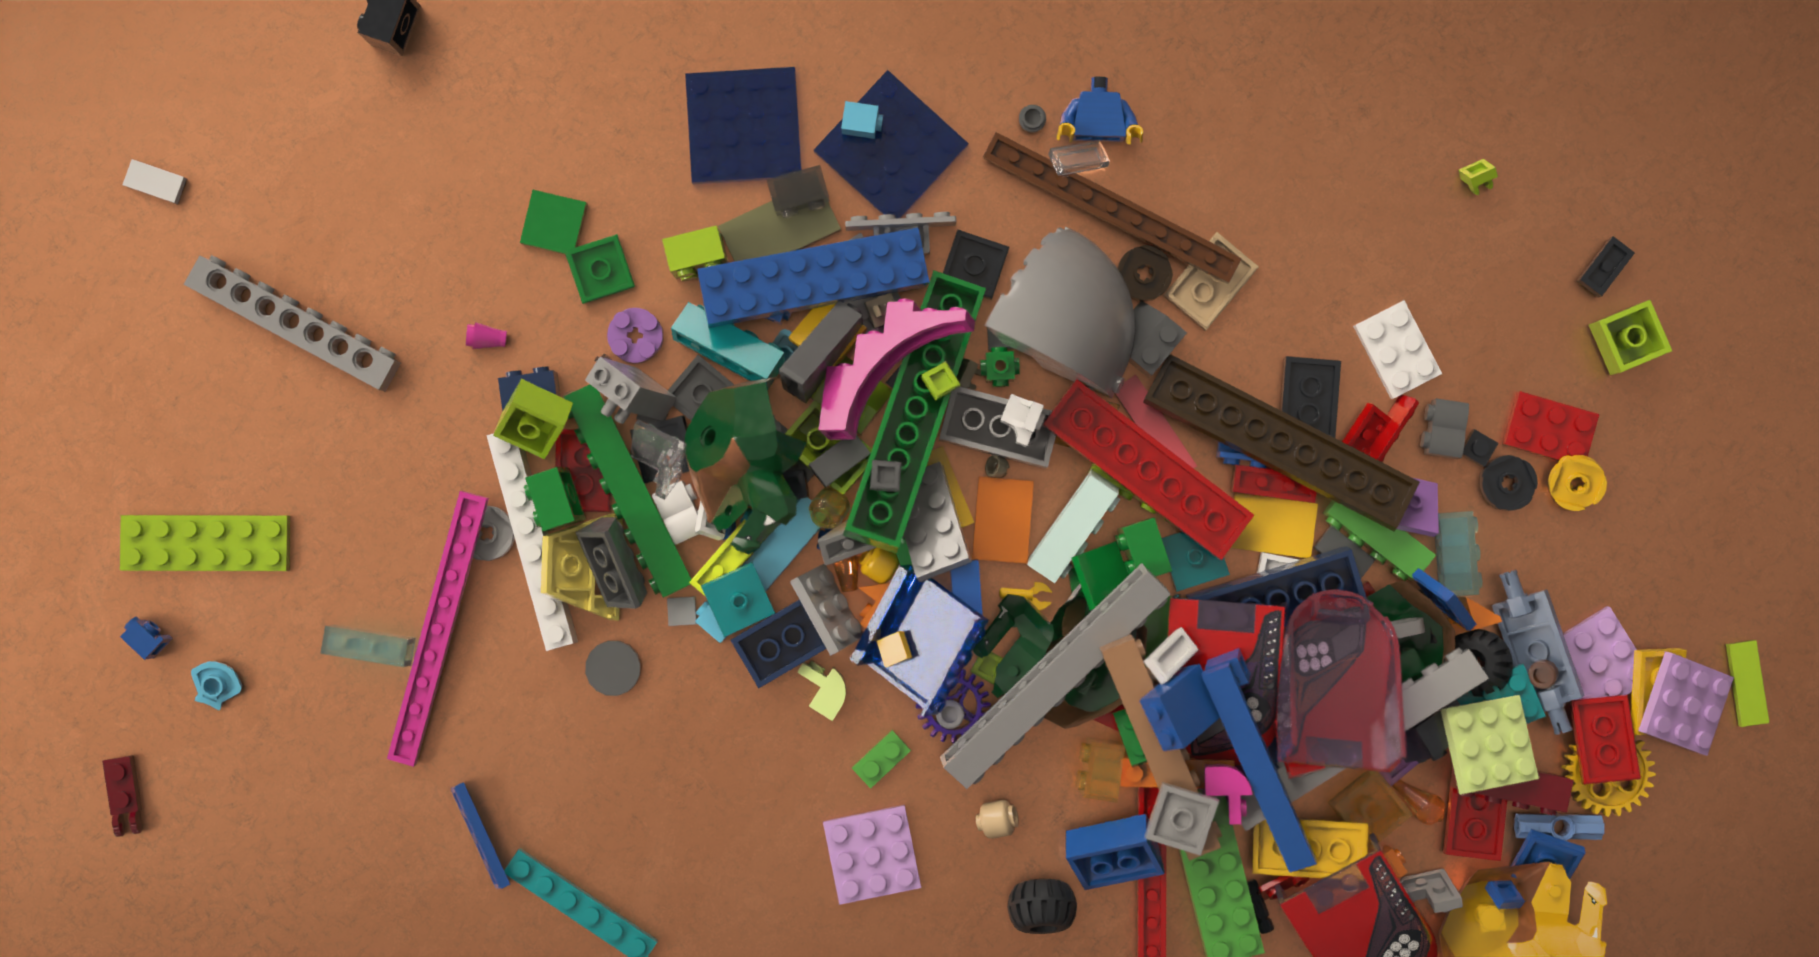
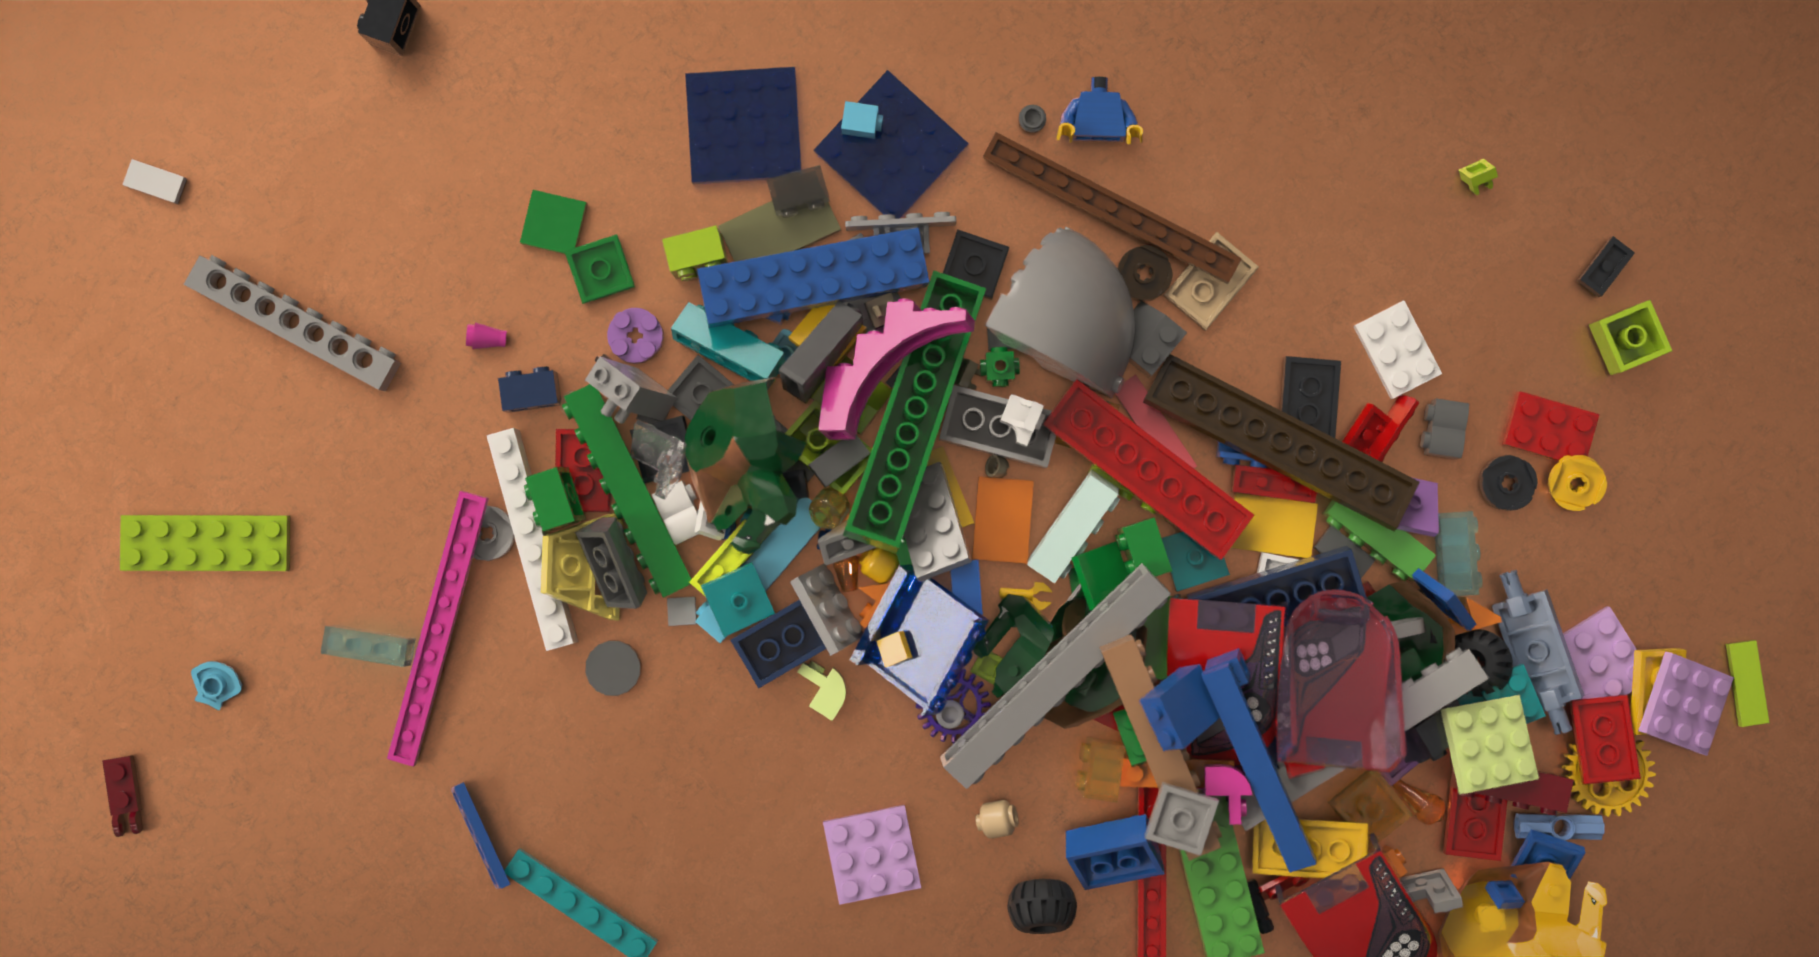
(145, 638): blue brick -> none
(533, 419): lime brick -> none
(881, 759): bright green plate -> none
(885, 476): dark grey tile -> none
(940, 381): lime tile -> none
(1078, 157): clear tile -> none
(1171, 655): white tile -> none
(1479, 448): black plate -> none
(1543, 674): reddish brown tile -> none

